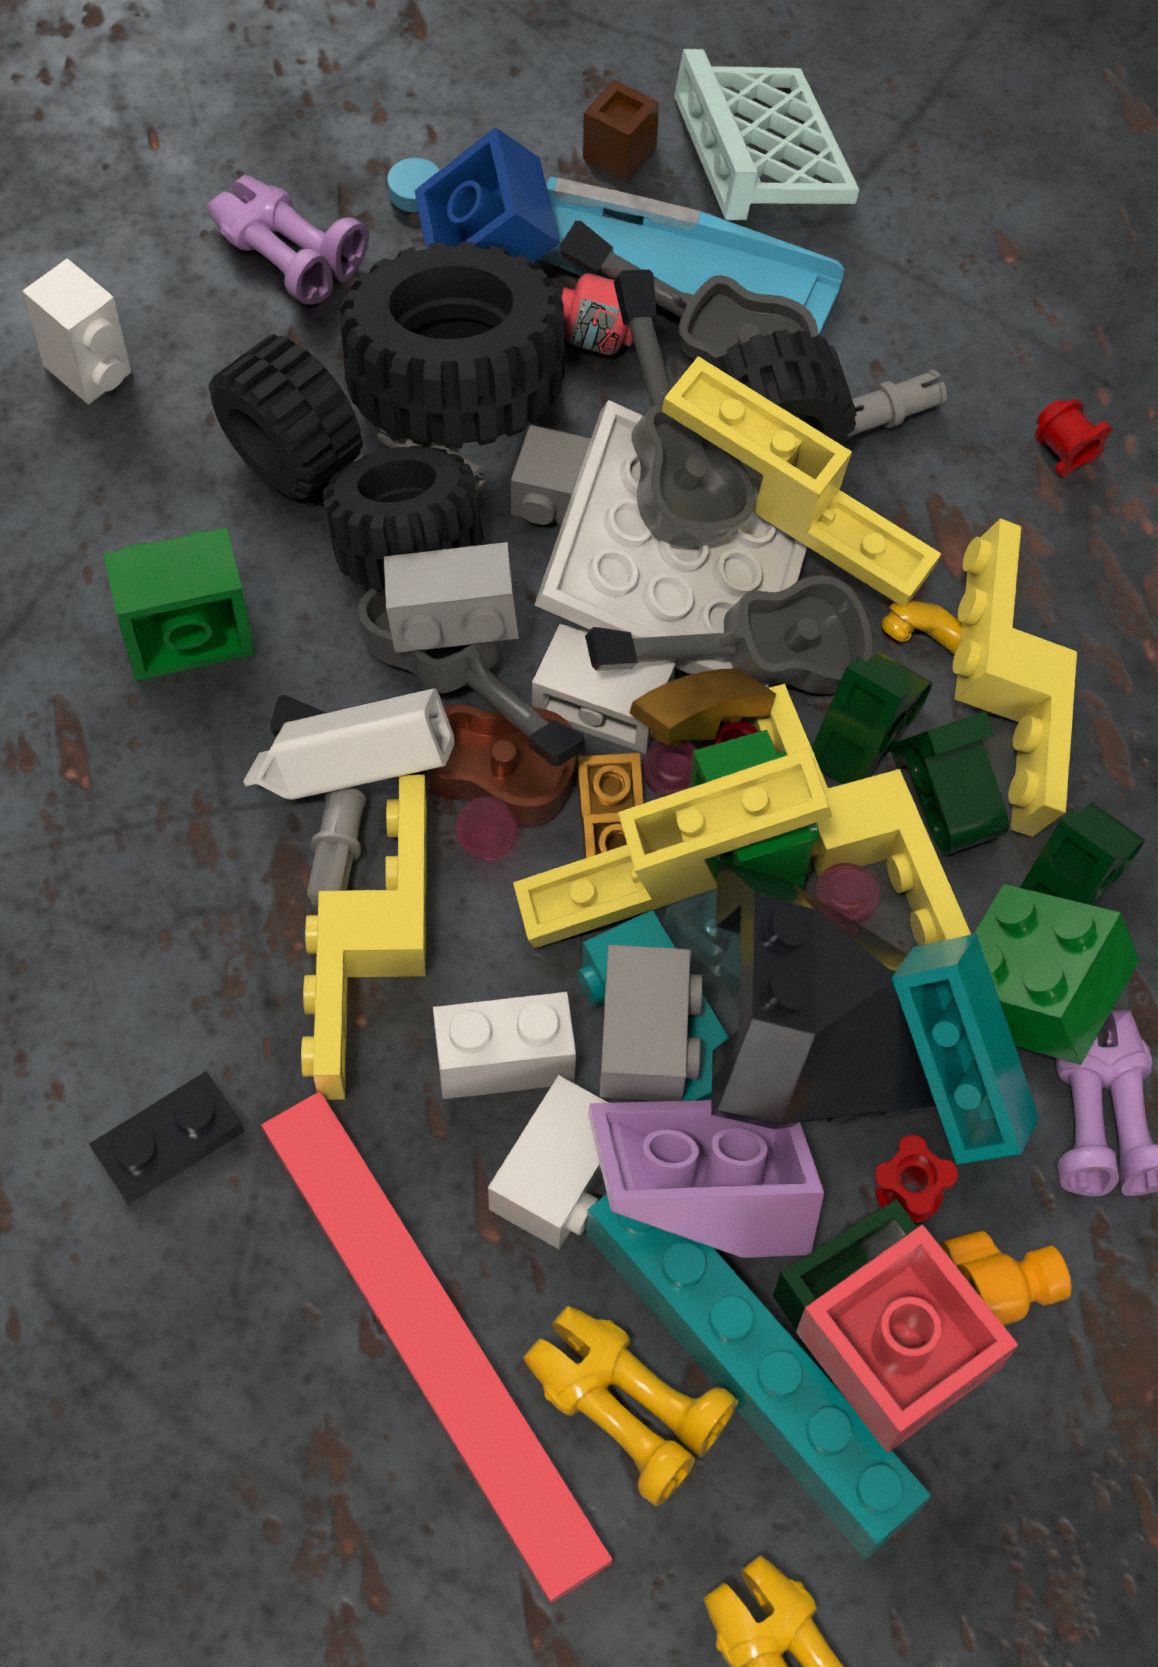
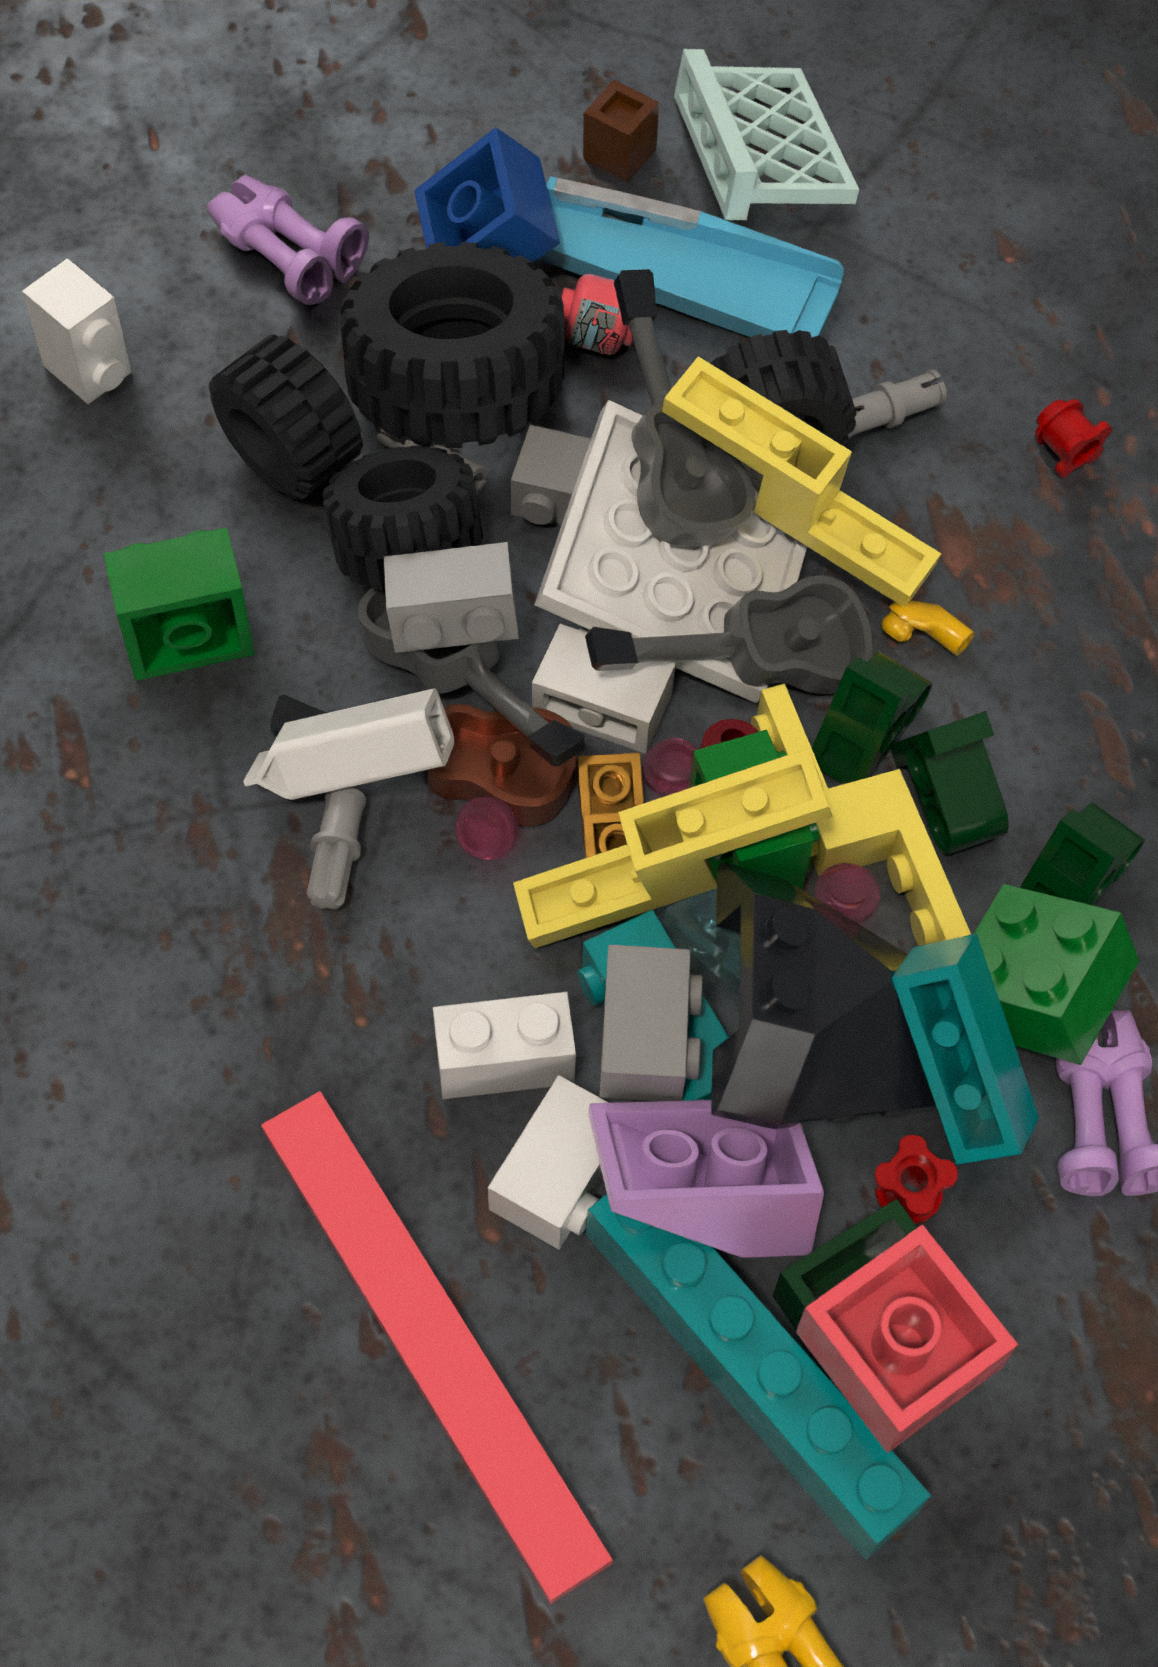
(166, 1138): black plate -> none
(366, 937): light yellow bracket -> none
(405, 178): medium azure tile -> none
(608, 1362): yellow piece -> none
(698, 703): pearl gold slope -> none
(713, 317): dark grey piece -> none
(1003, 1282): light orange piece -> none
(1016, 678): light yellow bracket -> none

